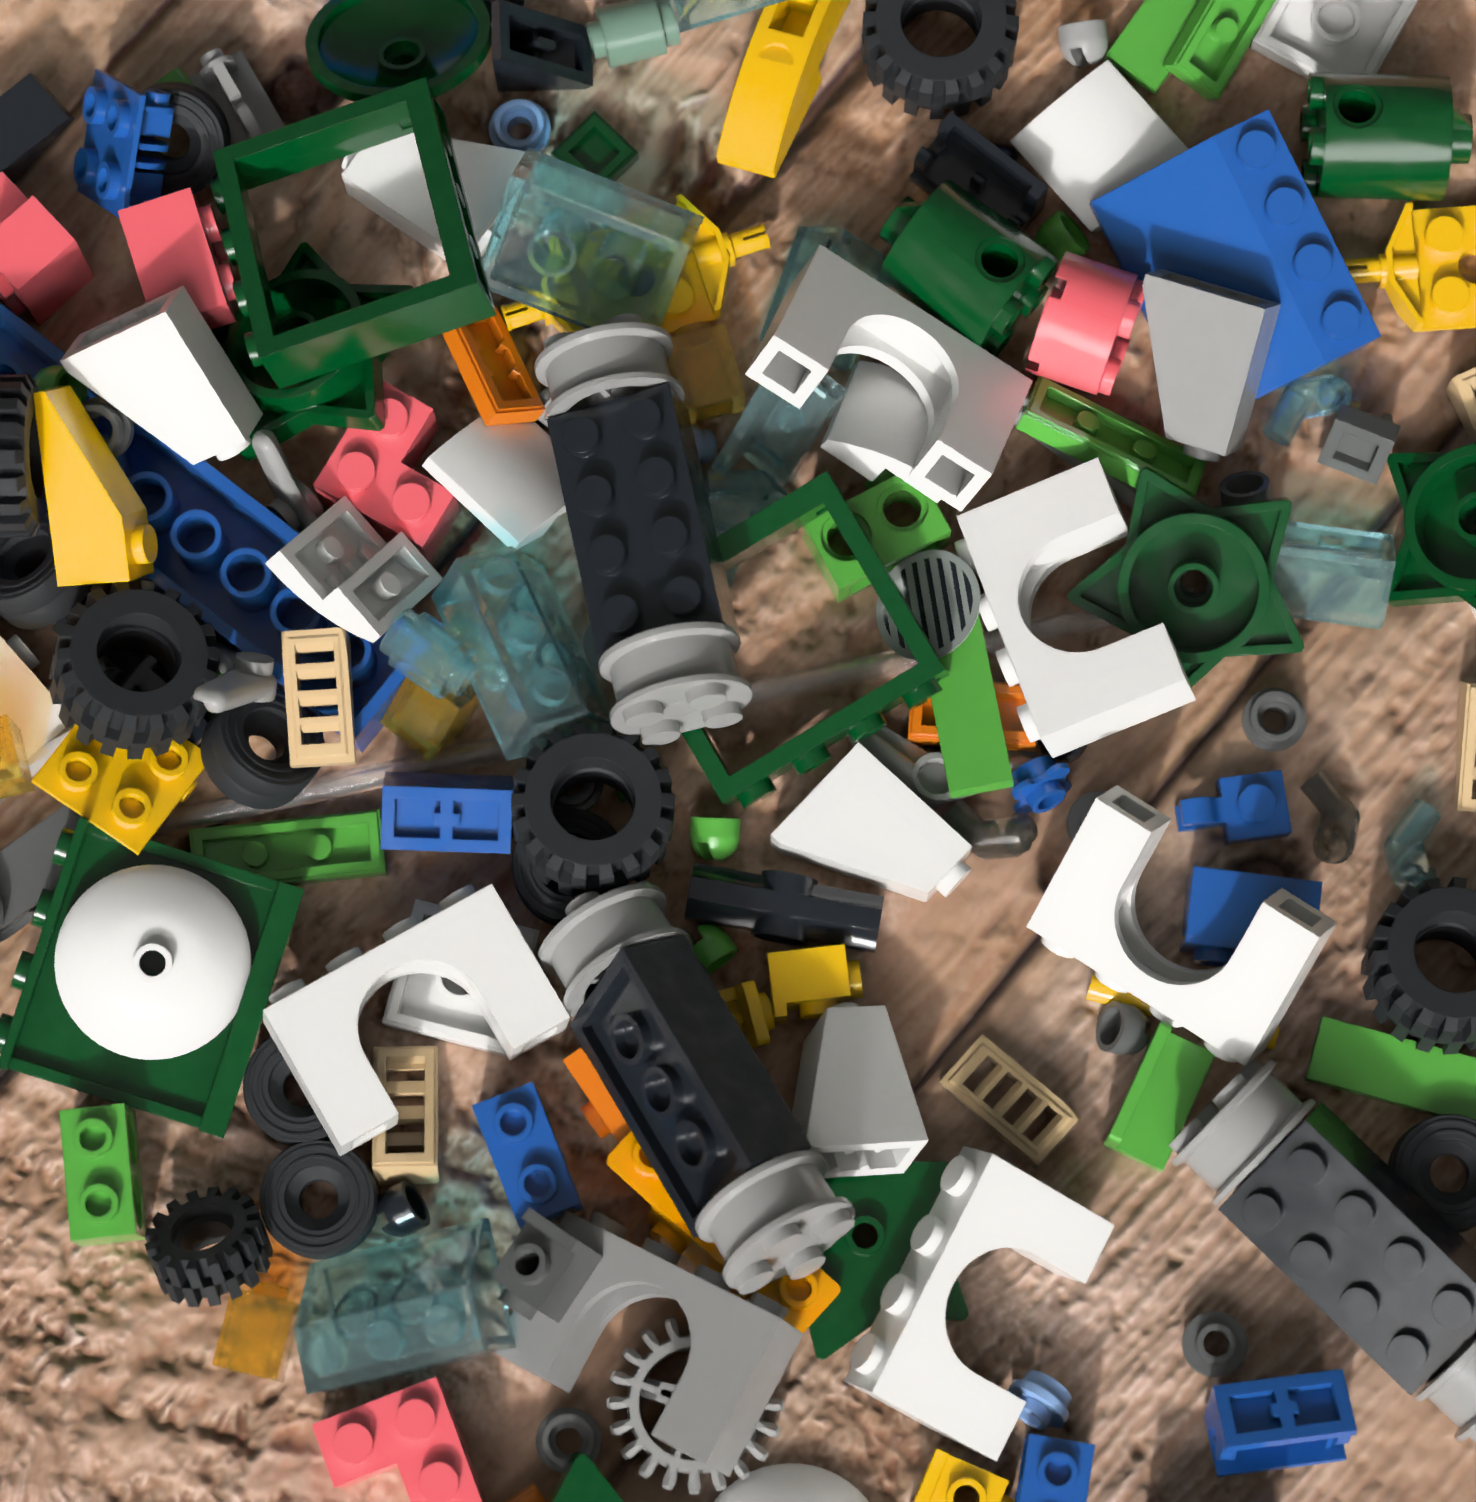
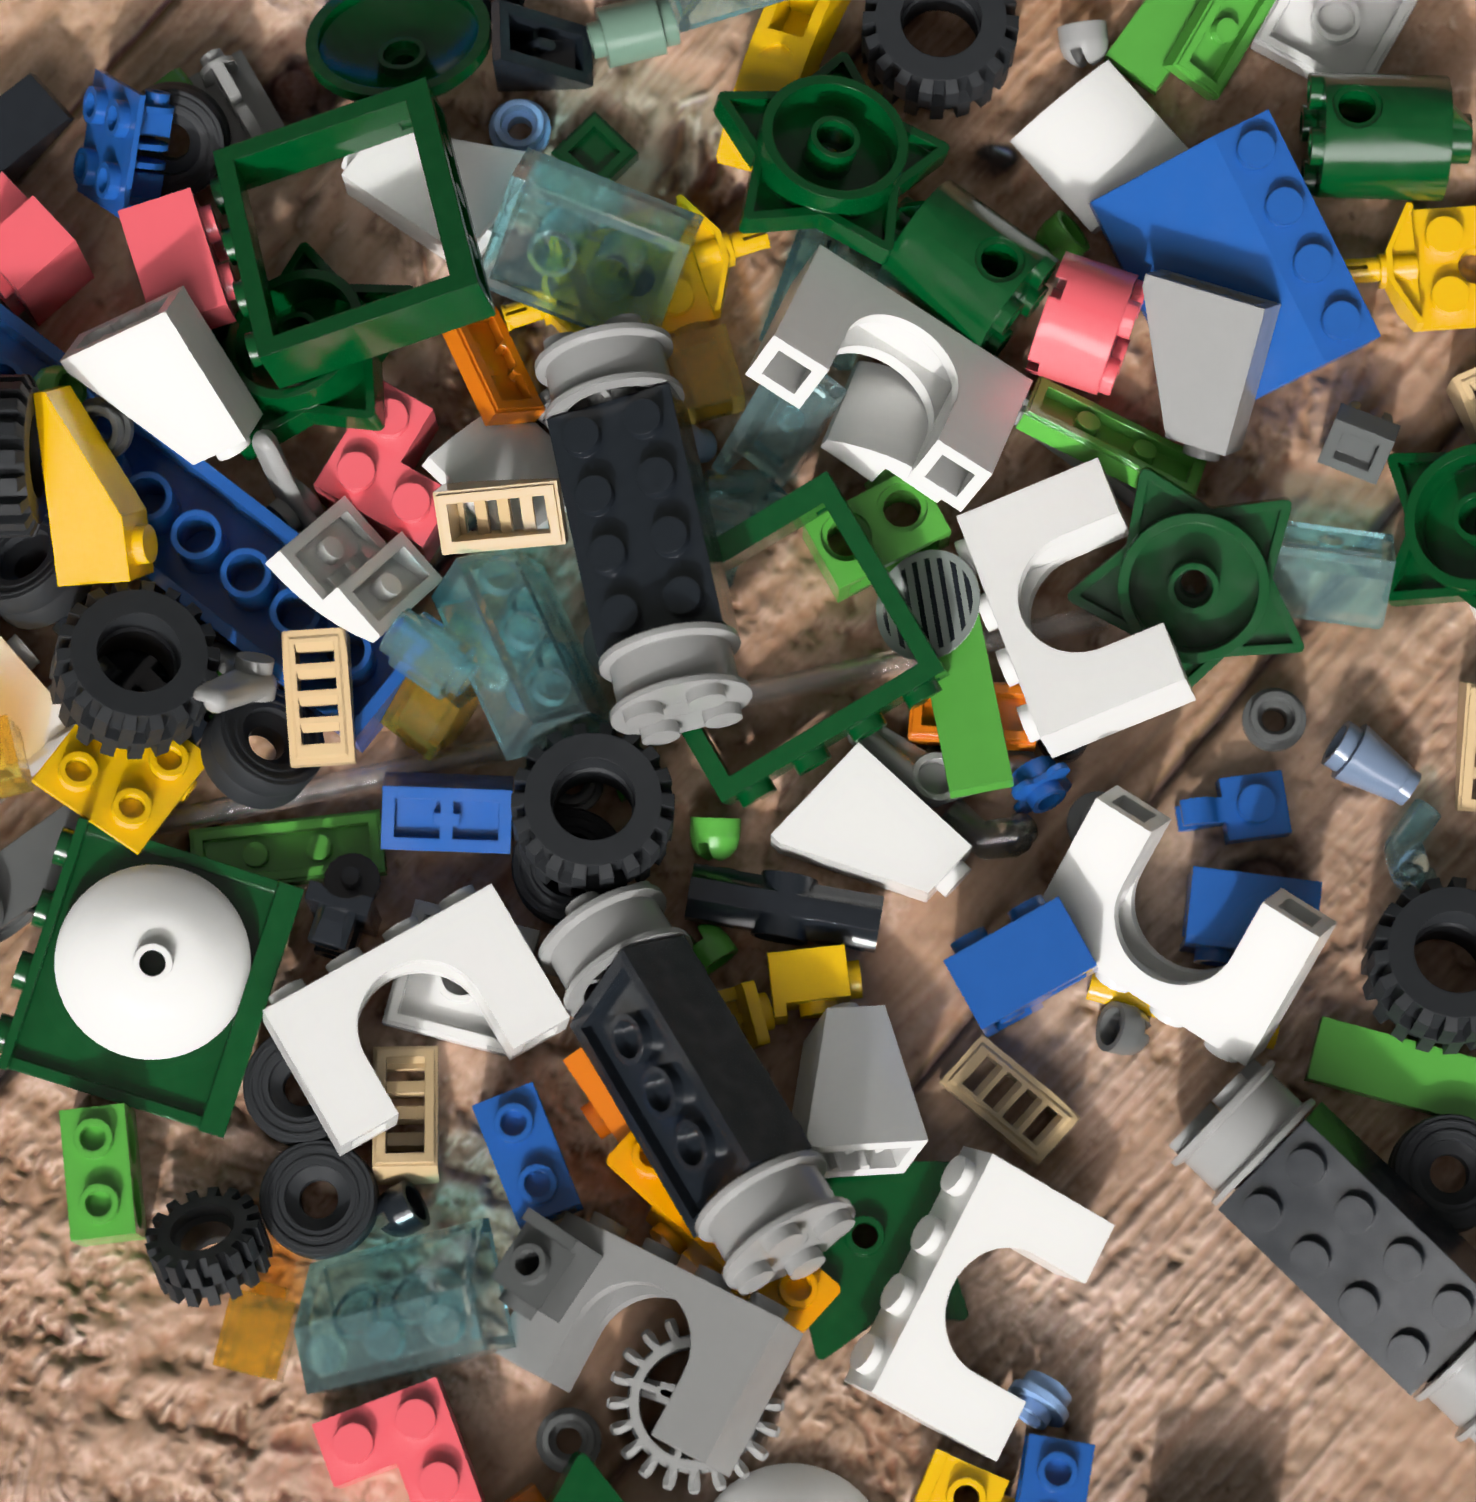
(344, 906): none -> black hips
(453, 522): none -> tan slope
(827, 157): none -> dark green plate
(980, 169): black hinge -> none
(1019, 964): none -> blue brick
(1158, 1098): bright green panel -> none
(1194, 1349): dark grey plate -> none
(1245, 487): dark grey hinge -> none
(1279, 1422): blue hinge -> none
(1305, 400): clear light blue arm -> none
(1337, 821): clear smoke arm -> none
(1370, 763): none -> sand blue cone

